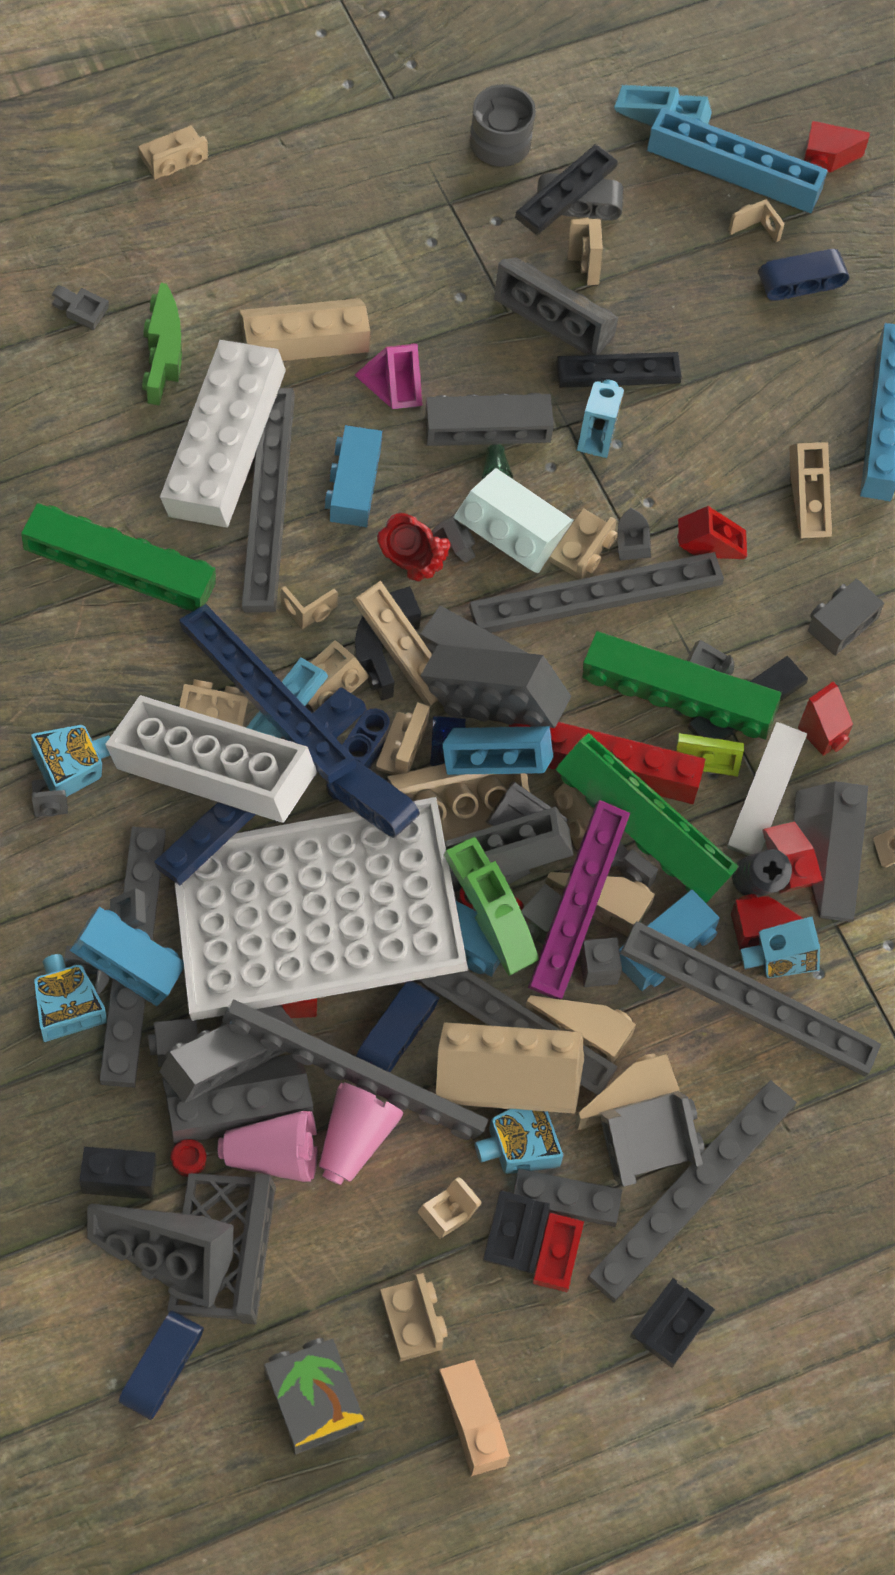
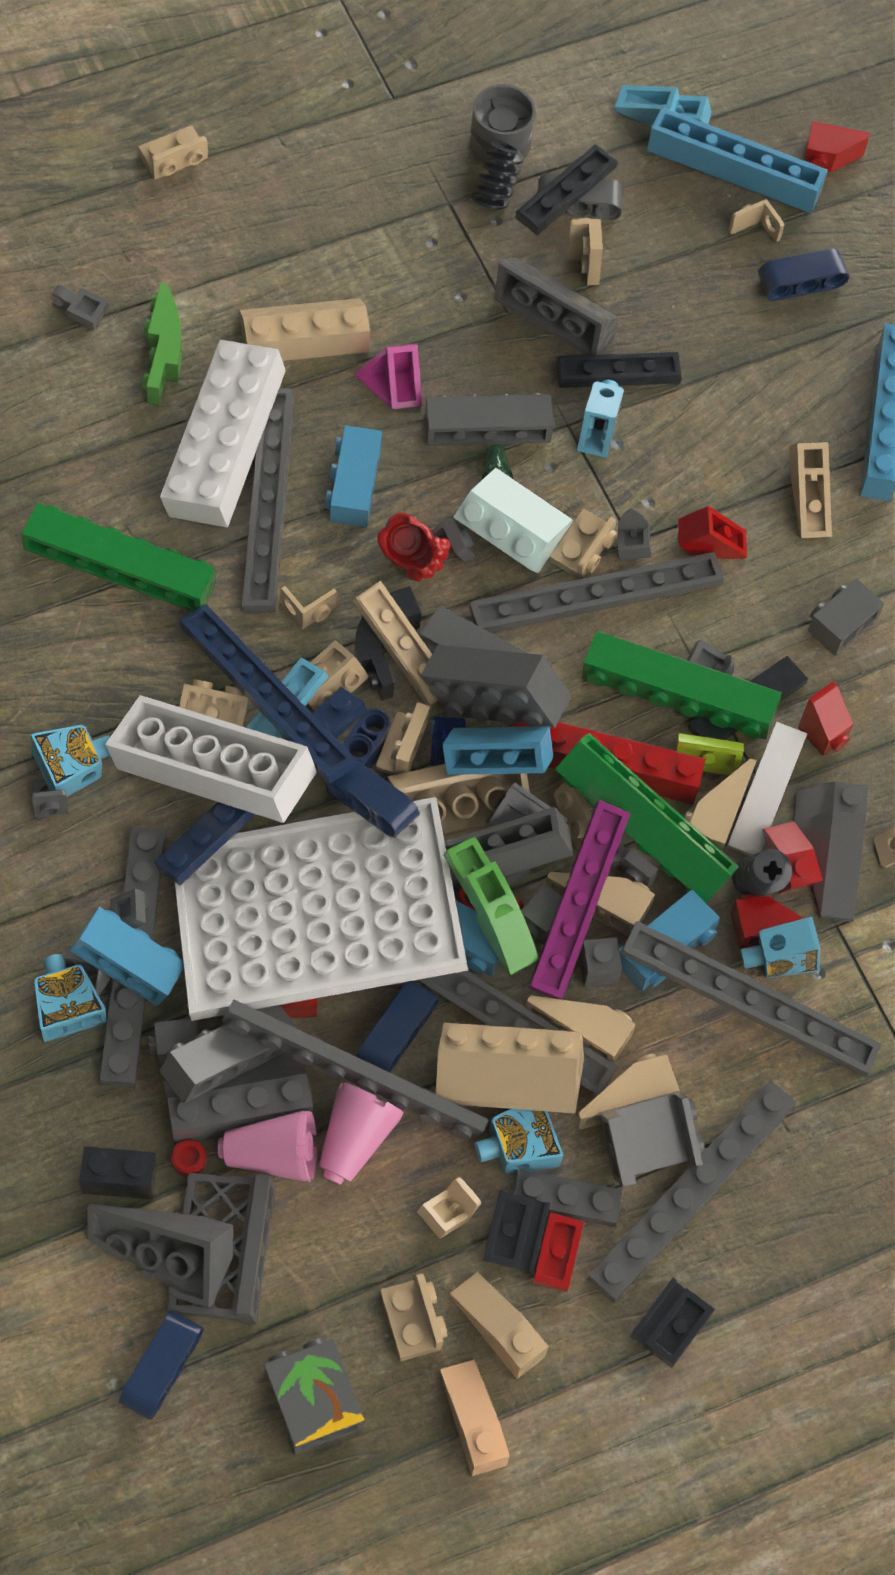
(500, 176): none -> black piece
(500, 1325): none -> tan slope
(718, 809): none -> tan slope

